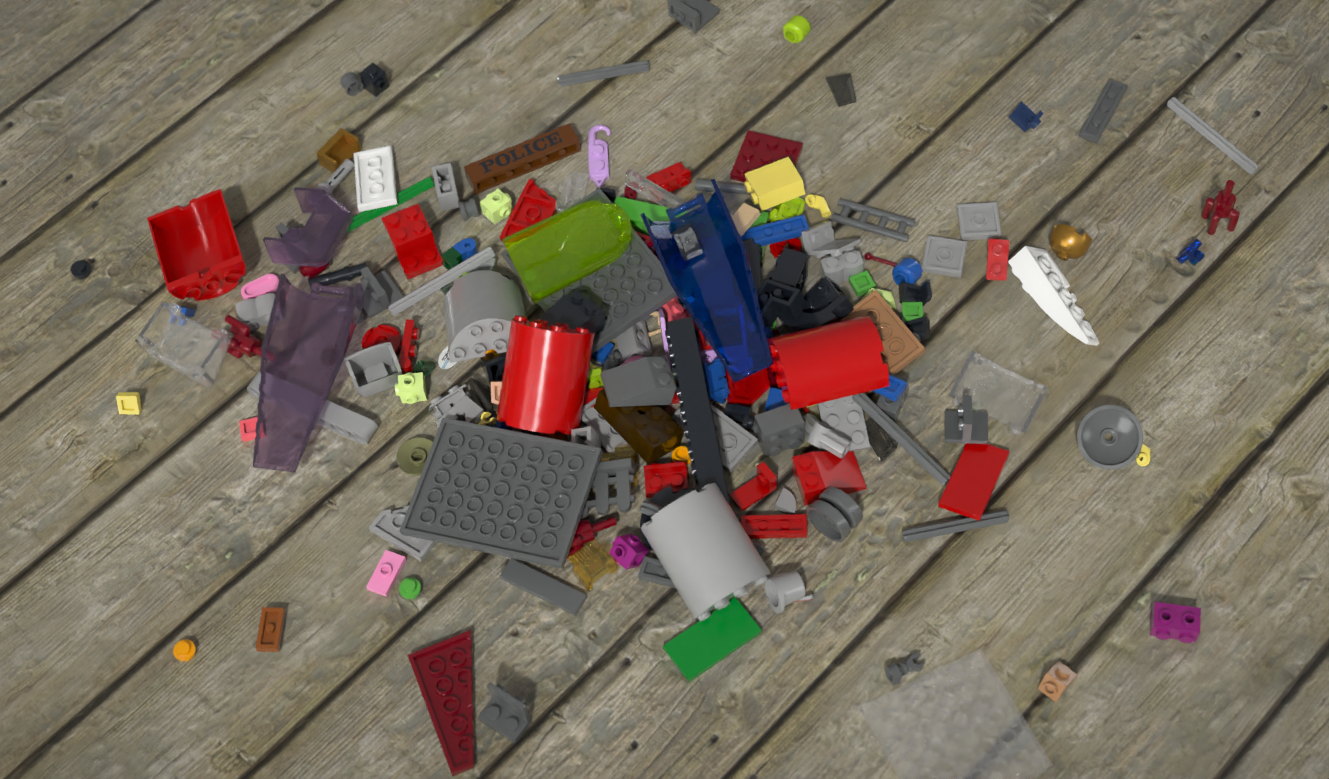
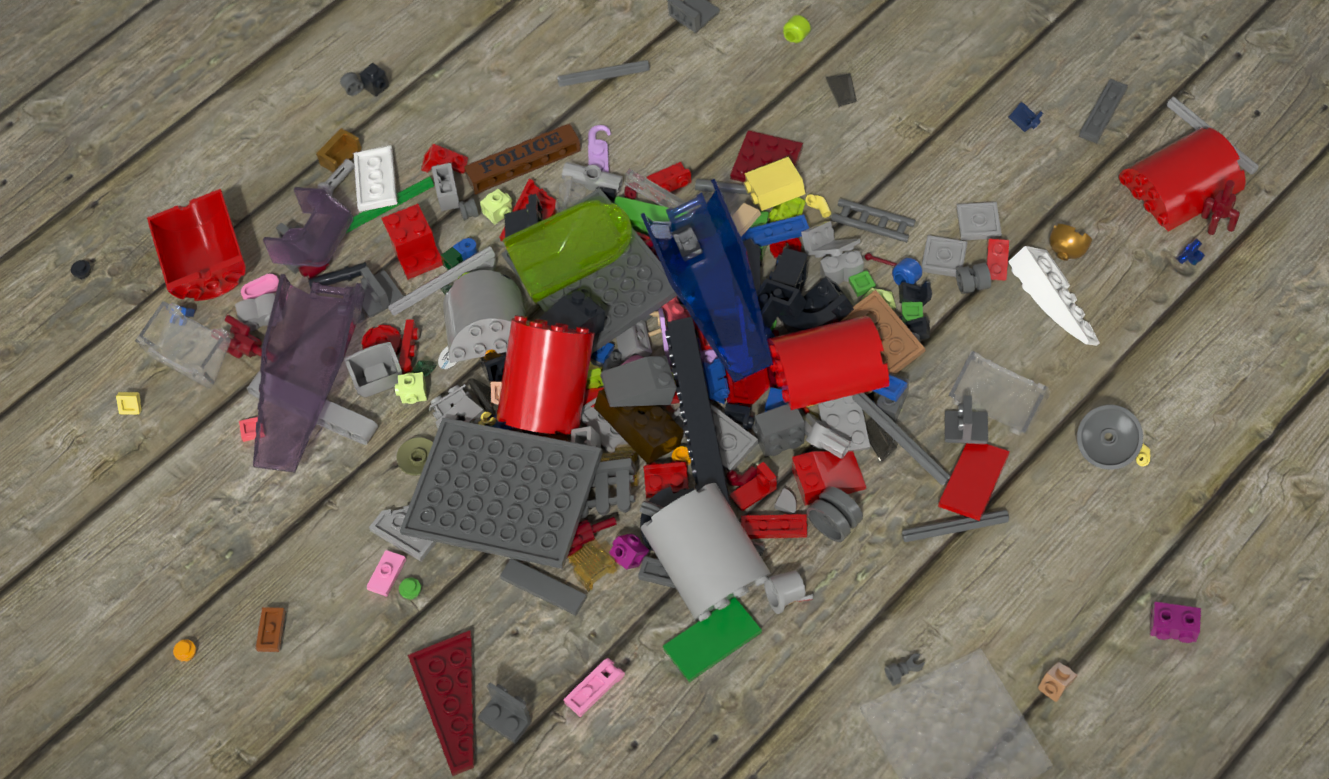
(440, 156): none -> red bracket
(524, 218): none -> black bracket
(593, 687): none -> bright pink plate
(600, 179): none -> light grey piece
(740, 479): none -> dark red arm
(973, 278): none -> dark grey wheel
(1183, 176): none -> red cylinder

